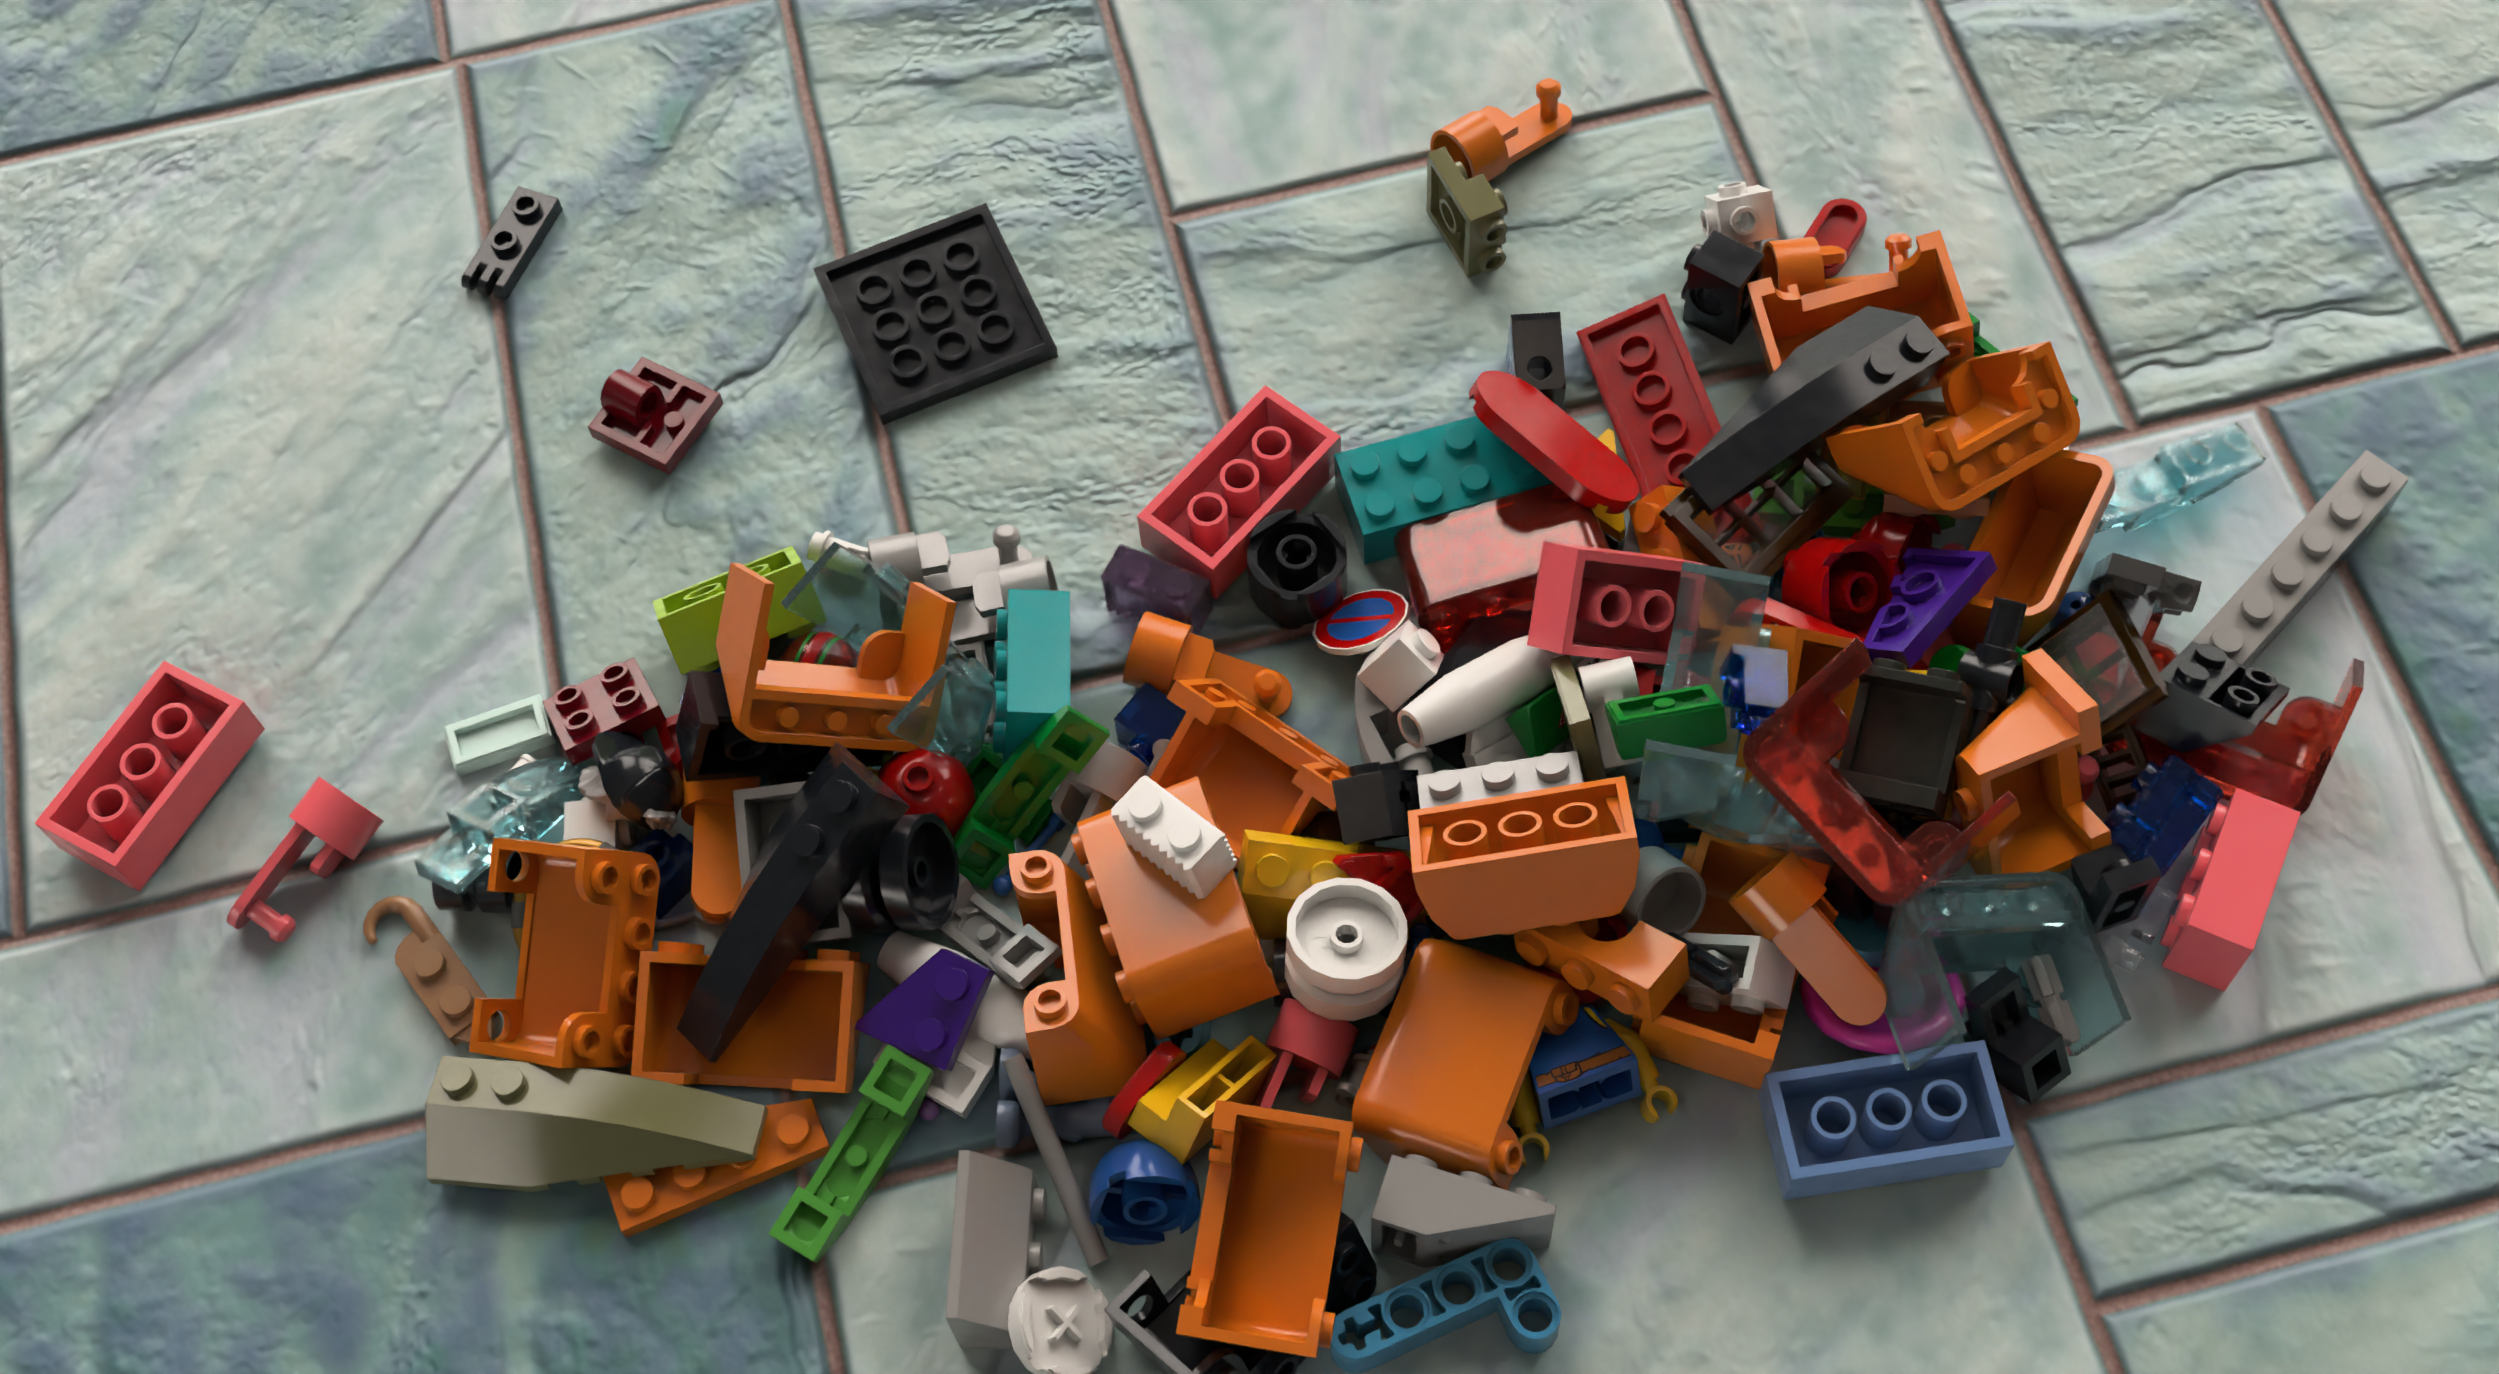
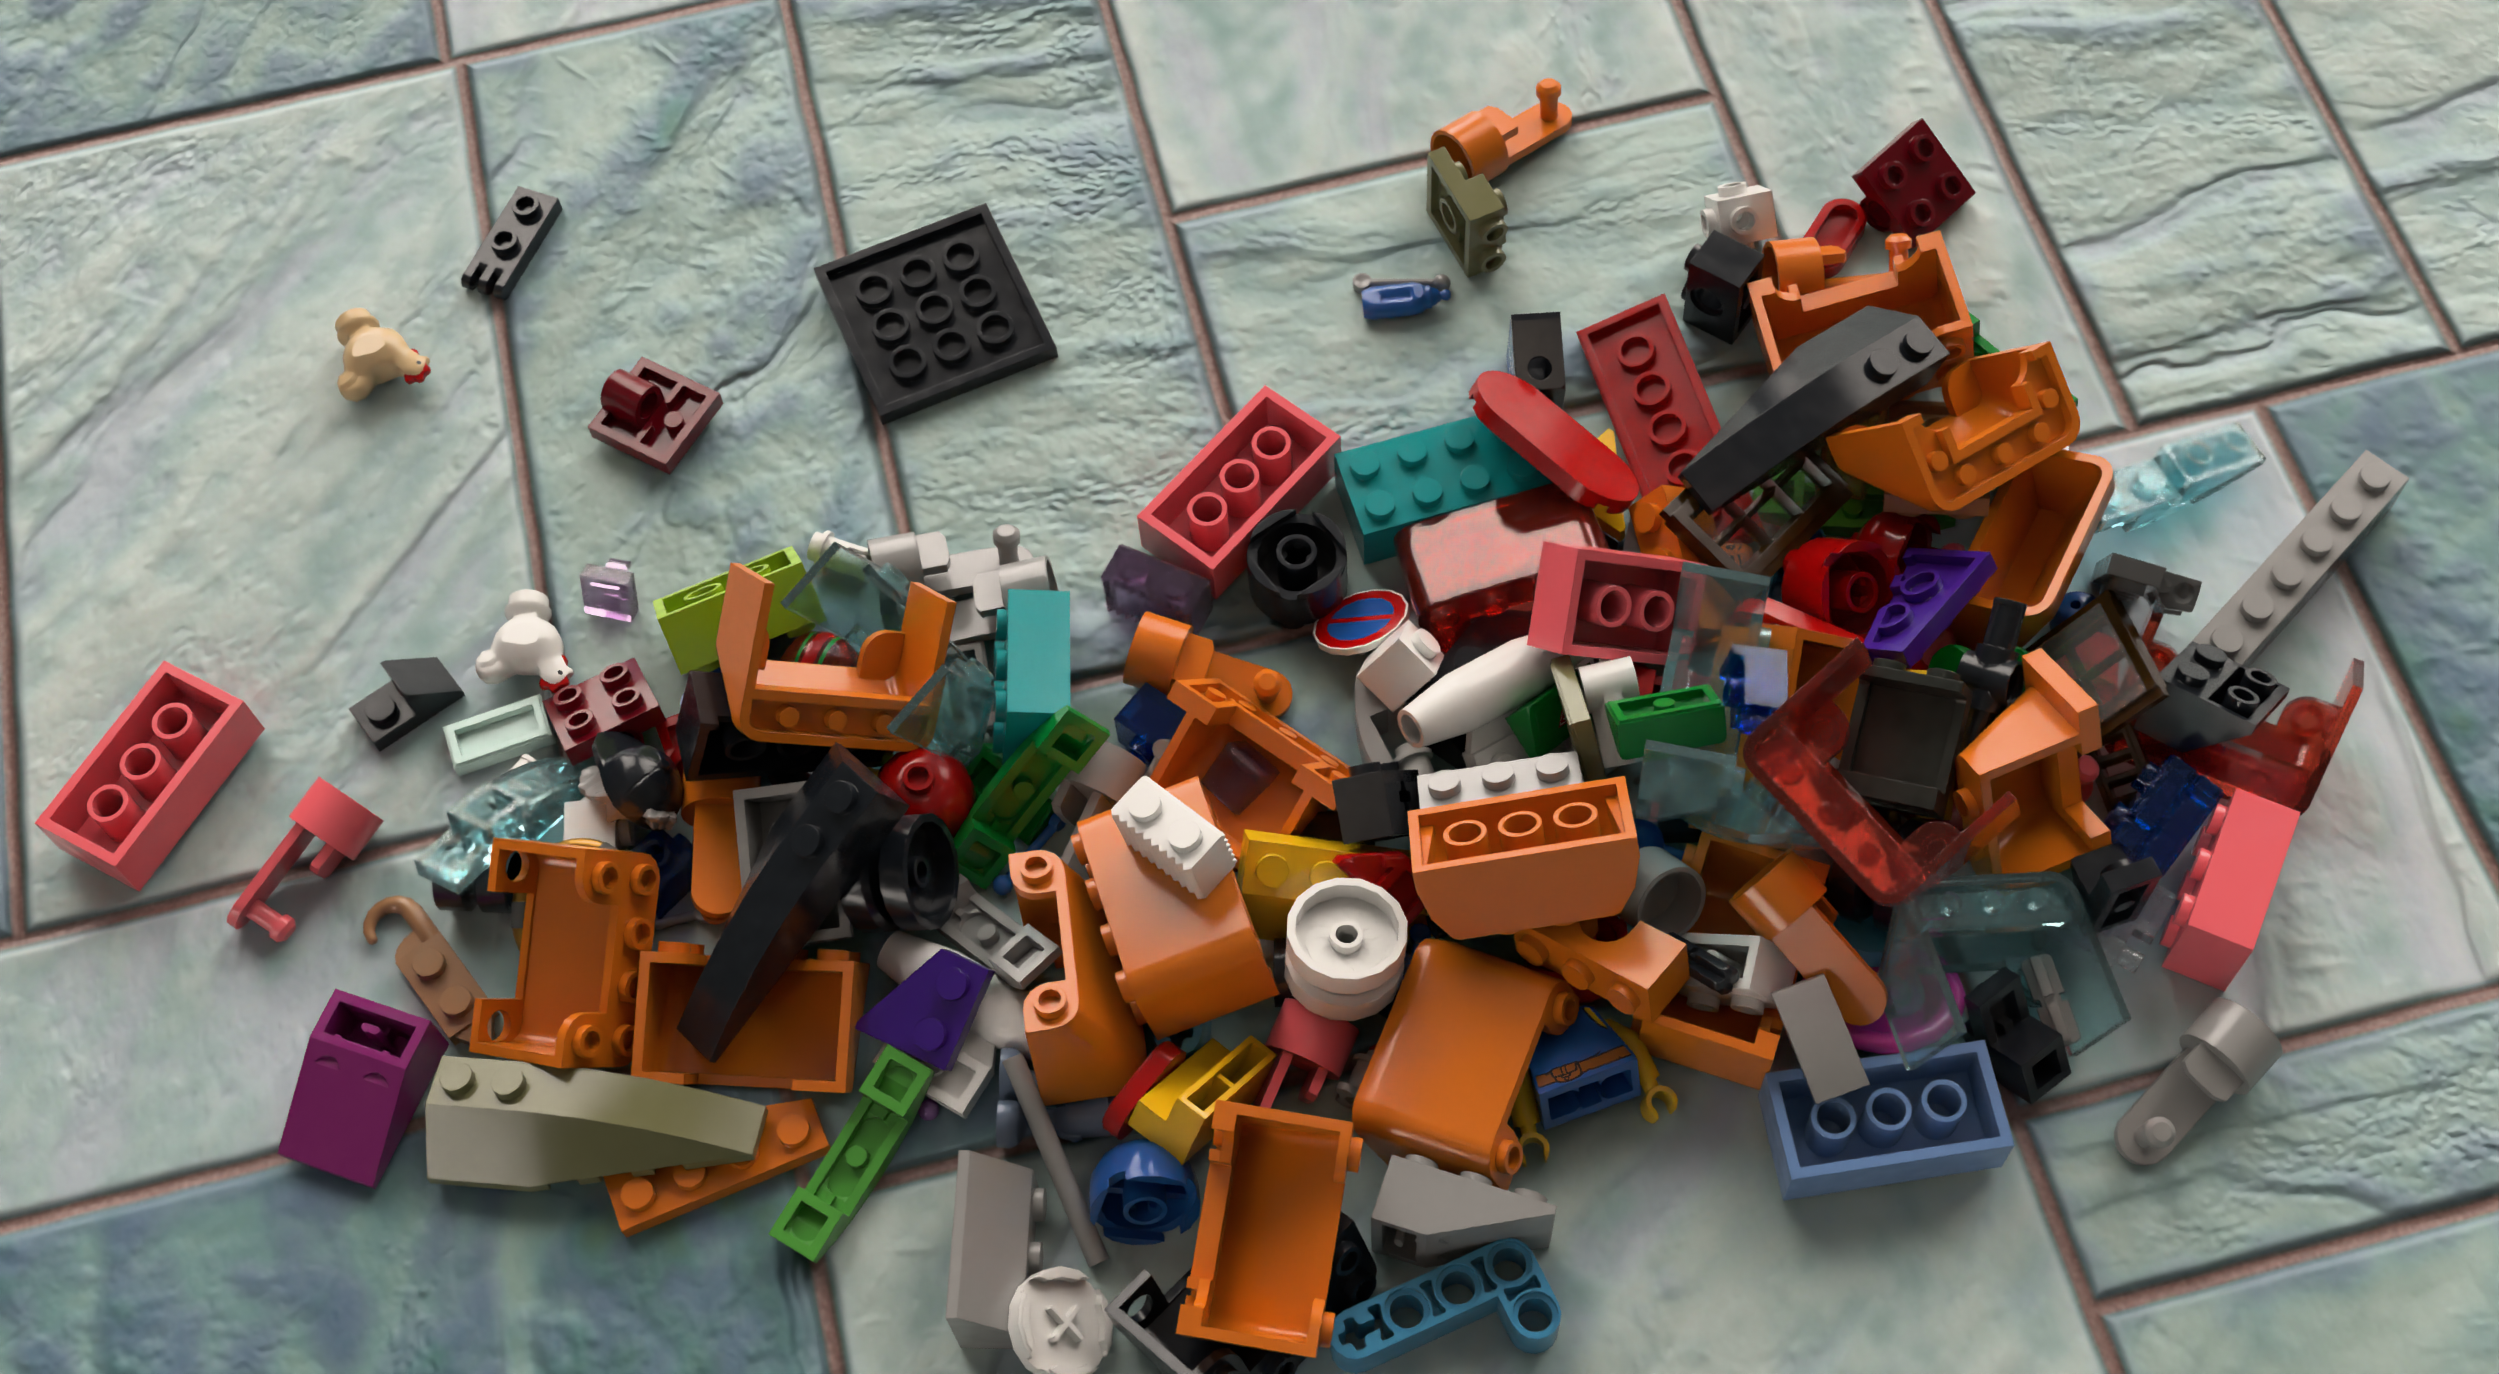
(359, 1087): none -> magenta slope
(374, 355): none -> tan animal
(413, 696): none -> black slope
(526, 645): none -> white animal
(610, 590): none -> clear purple tile
(1239, 775): none -> slope
(1363, 281): none -> light grey hinge
(1400, 300): none -> blue piece
(1820, 1038): none -> light grey slope
(1912, 184): none -> dark red plate
(2219, 1056): none -> light grey piece

